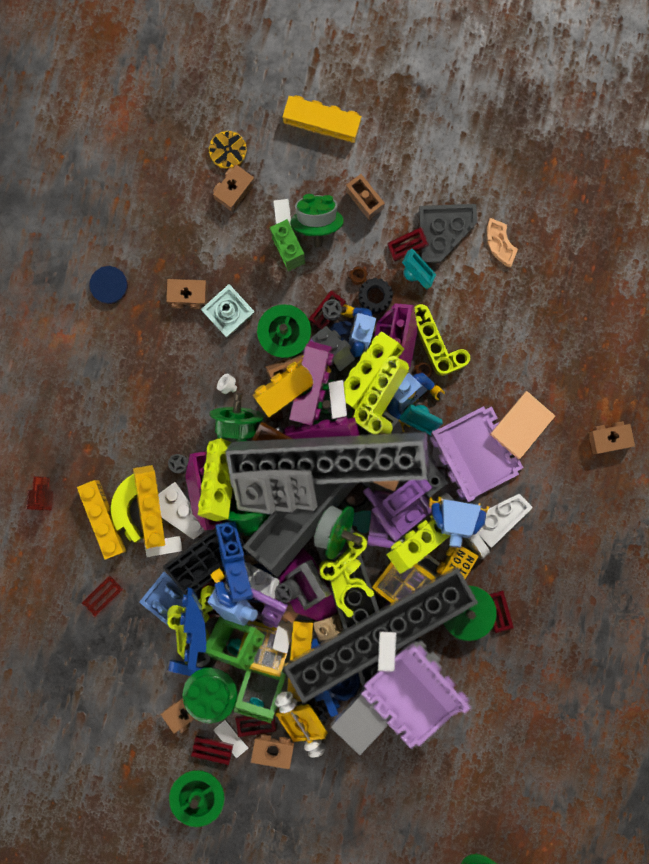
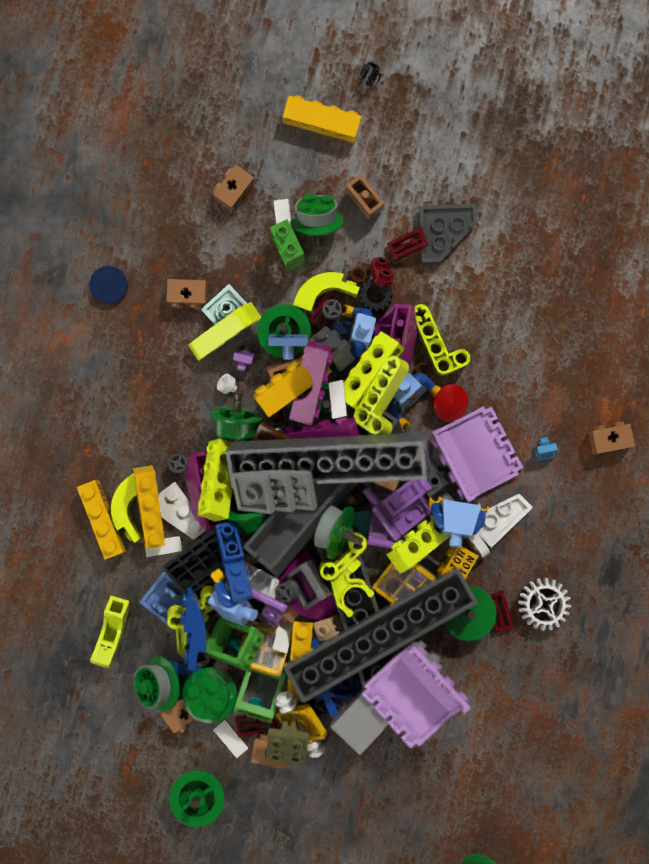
(40, 497): clear red piece -> none
(97, 590): clear red tile -> none
(112, 631): none -> neon yellow arch
(157, 684): none -> green piece
(211, 750): dark red tile -> none
(224, 330): none -> neon yellow beam
(227, 149): tile -> none
(243, 357): none -> medium lavender tile
(287, 744): none -> olive plate
(288, 342): none -> medium blue tile
(321, 284): none -> neon yellow arch
(369, 73): none -> black gear
(381, 272): none -> dark red plate
(387, 651): white sticker -> none
(417, 269): teal tile -> none
(421, 419): teal tile -> none
(450, 403): none -> red dish
(499, 243): light nougat tile -> none
(522, 425): light nougat tile -> none
(546, 450): none -> dark azure tile
(559, 595): none -> white gear

